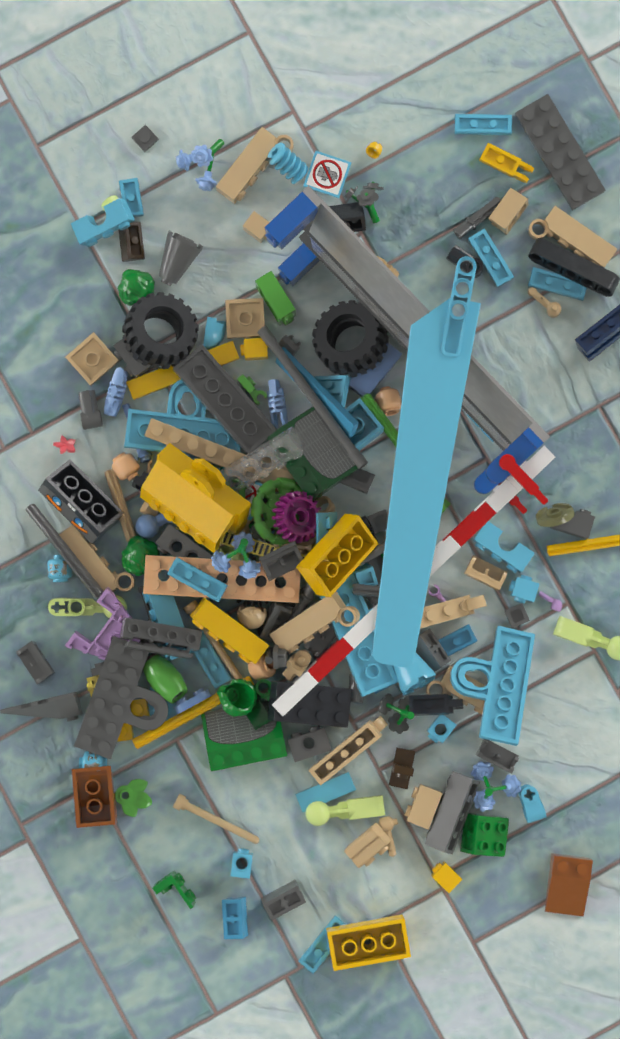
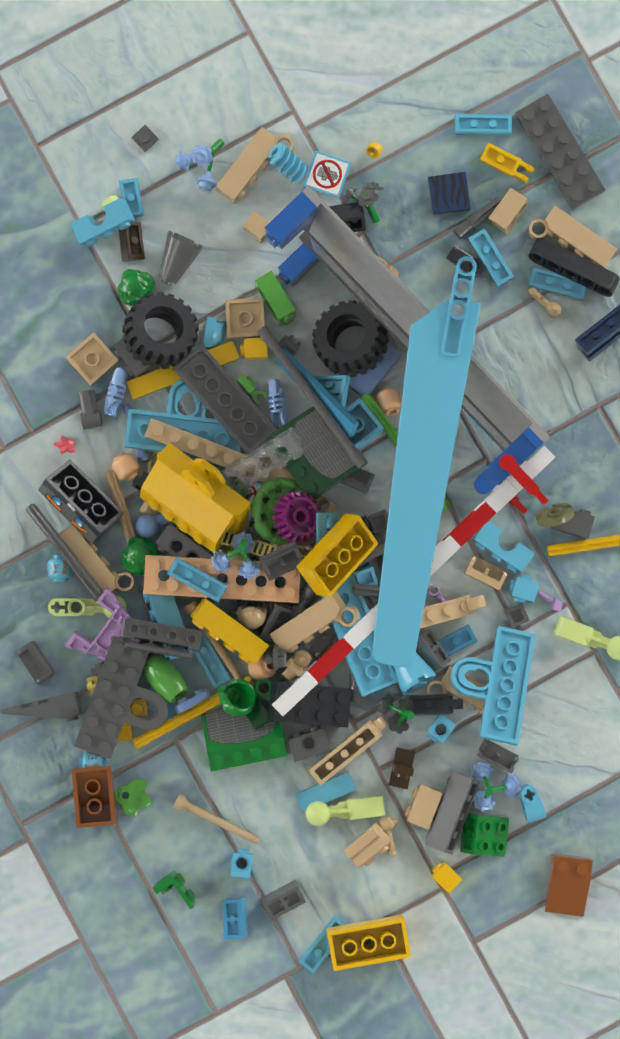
(449, 193): none -> dark blue tile

